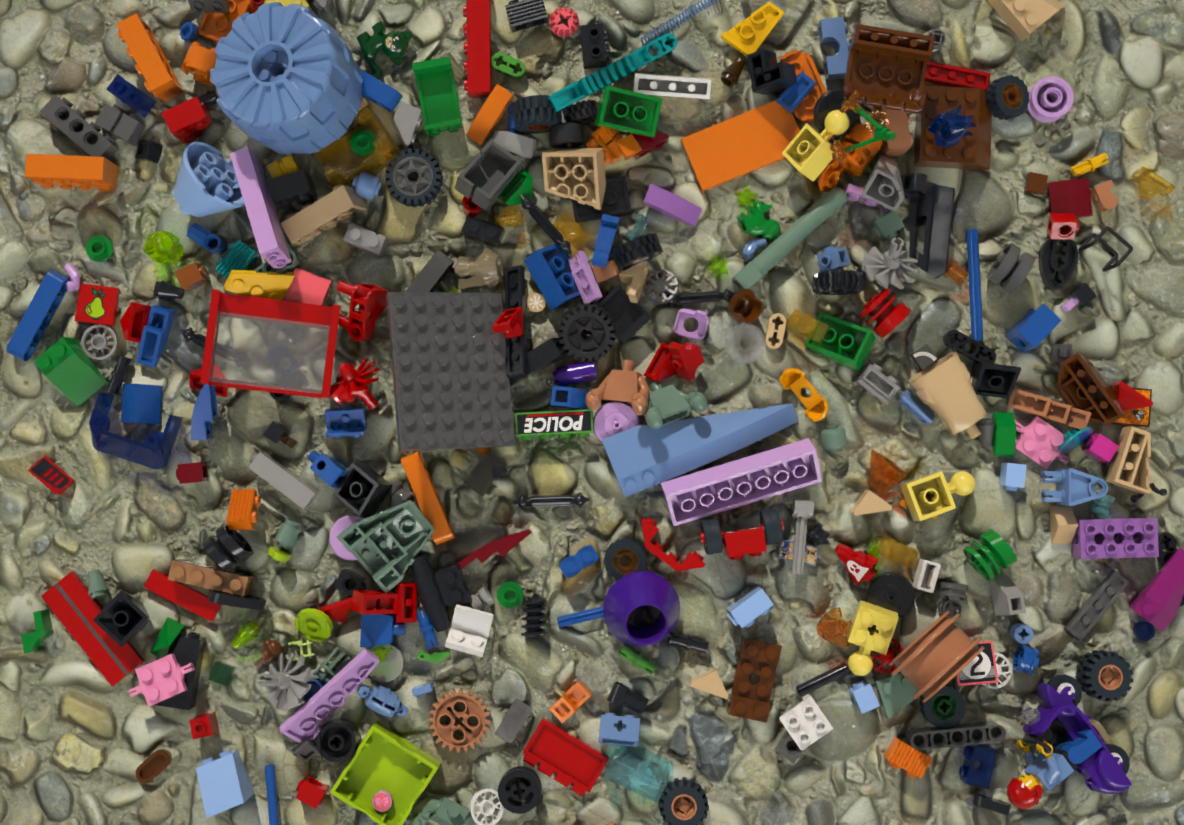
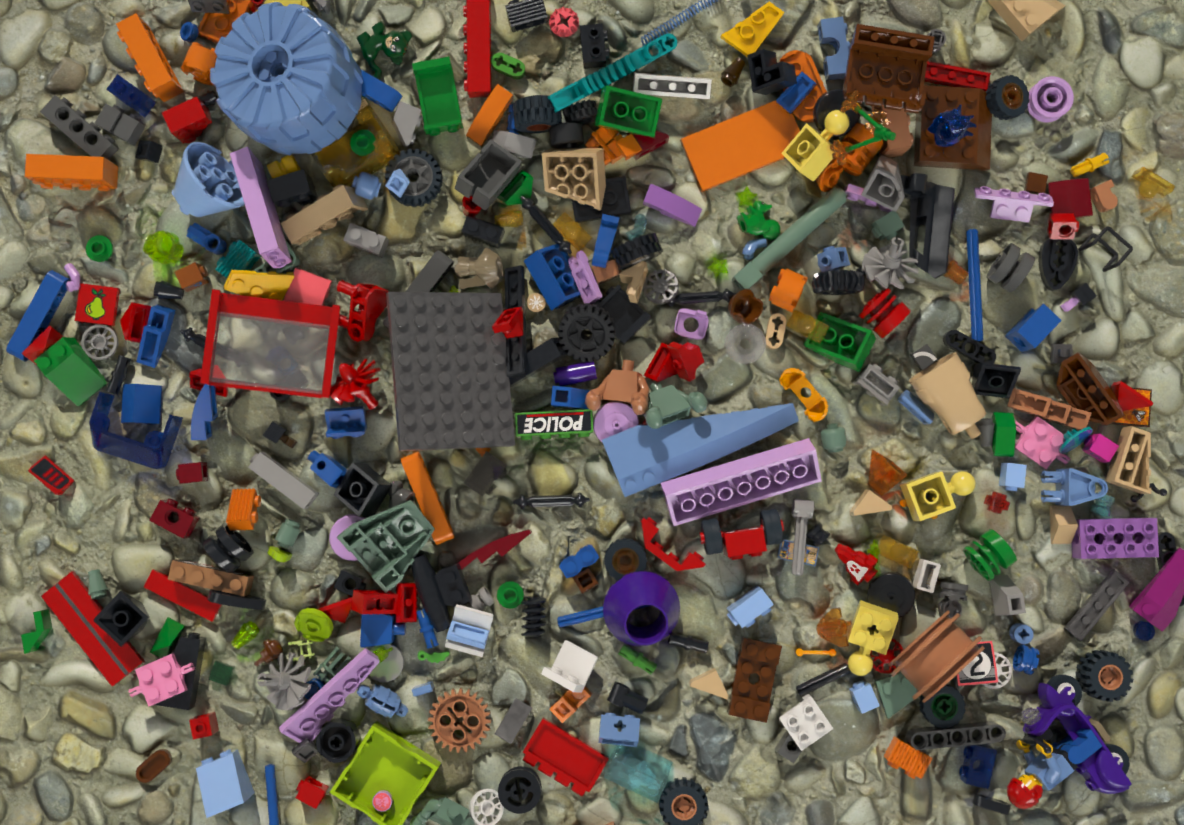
(42, 343): none -> red slope
(164, 513): none -> dark red brick
(398, 182): none -> light blue slope
(467, 634): none -> light blue tile
(571, 667): none -> white bracket
(585, 580): none -> reddish brown brick
(788, 290): none -> orange brick
(799, 652): none -> light orange hinge
(997, 502): none -> clear red gear
(1012, 205): none -> lavender bracket

